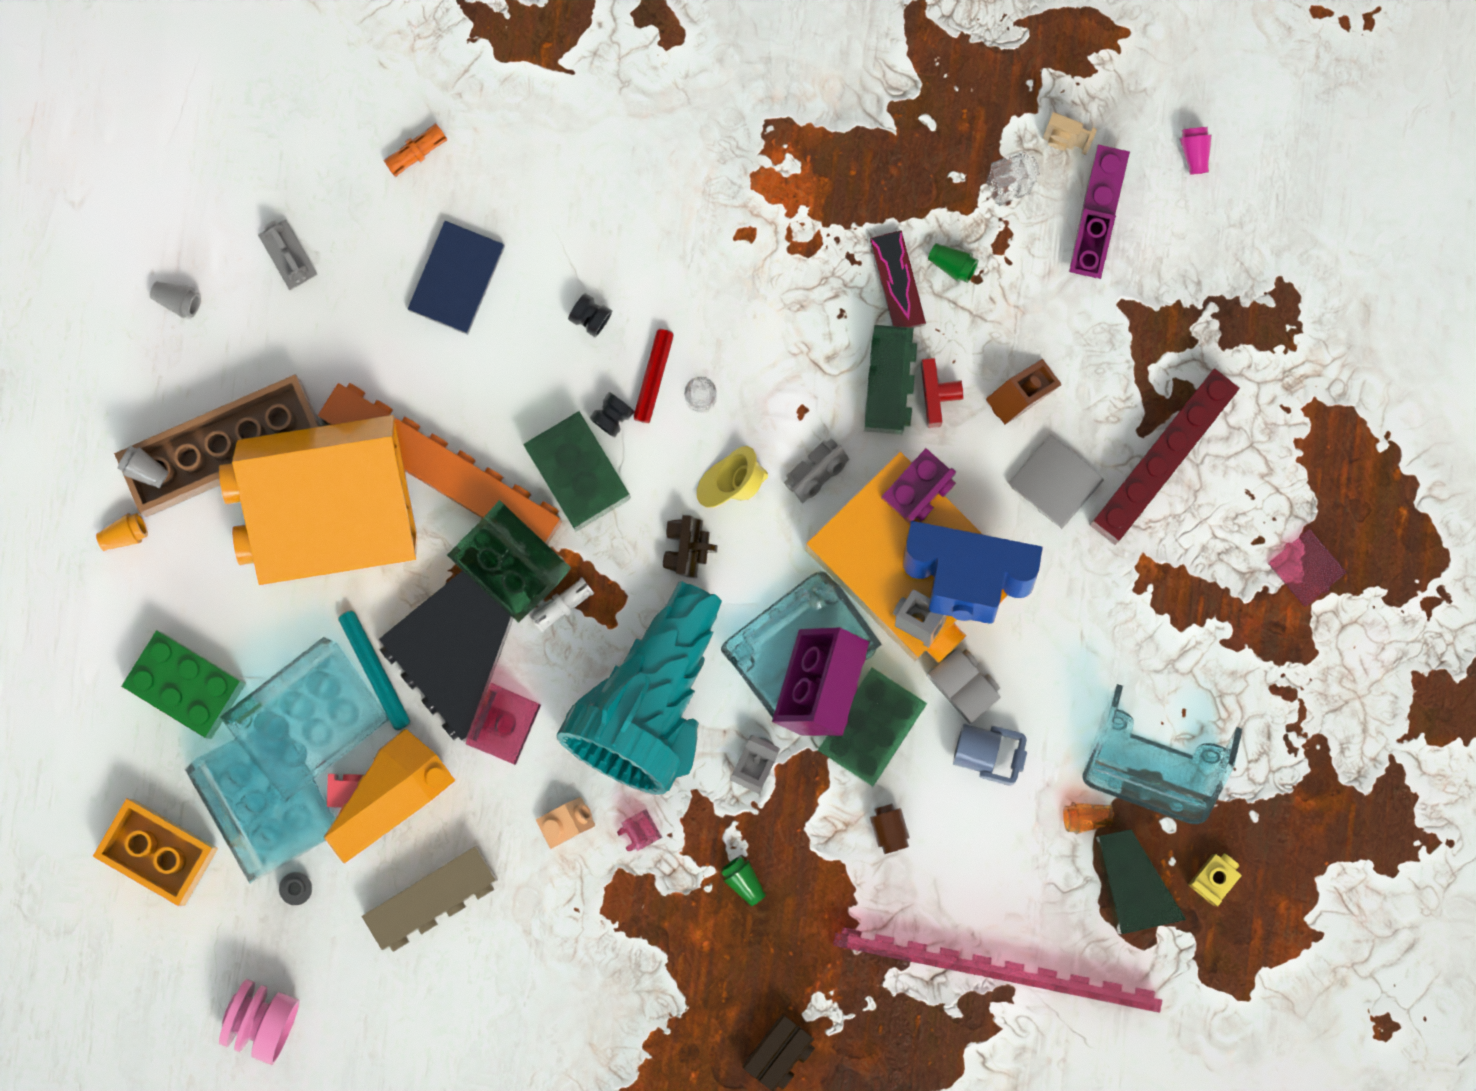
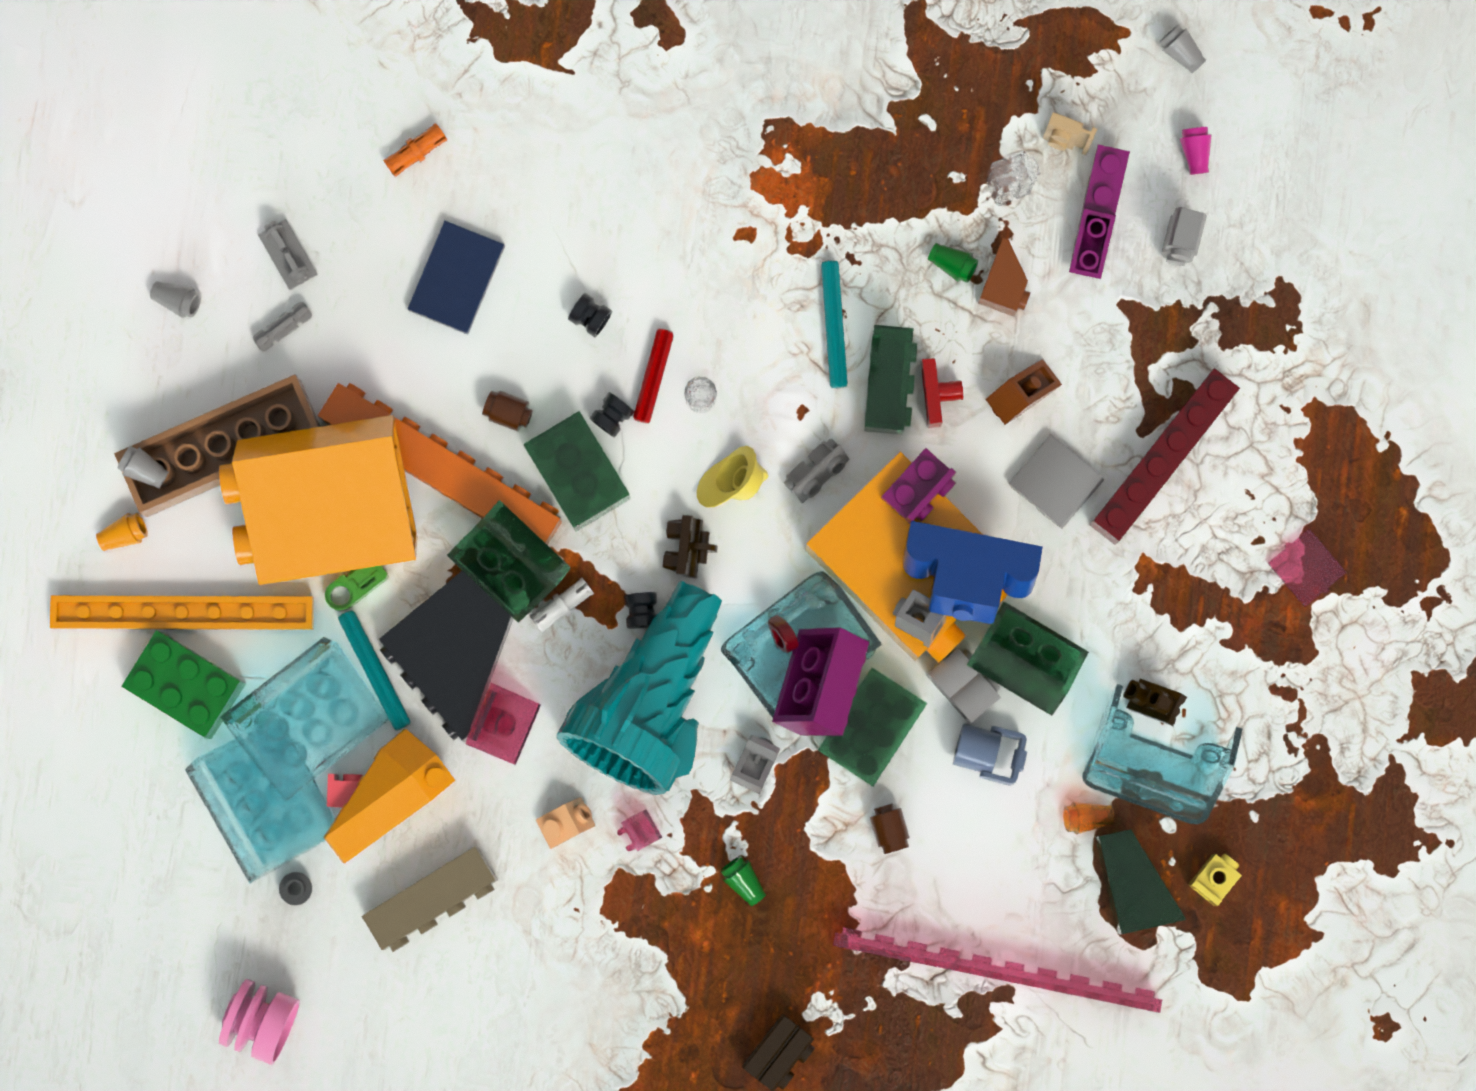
(155, 852): light orange brick -> none
(182, 612): none -> light orange plate
(282, 326): none -> light grey axle
(359, 584): none -> bright green piece
(507, 410): none -> reddish brown brick
(640, 609): none -> black wheel
(782, 634): none -> dark red tile
(834, 324): none -> teal axle
(897, 280): tile -> none
(1005, 282): none -> dark orange slope
(1028, 658): none -> clear green brick
(1154, 701): none -> dark brown hips
(1182, 48): none -> light grey cone
(1183, 236): none -> light grey brick

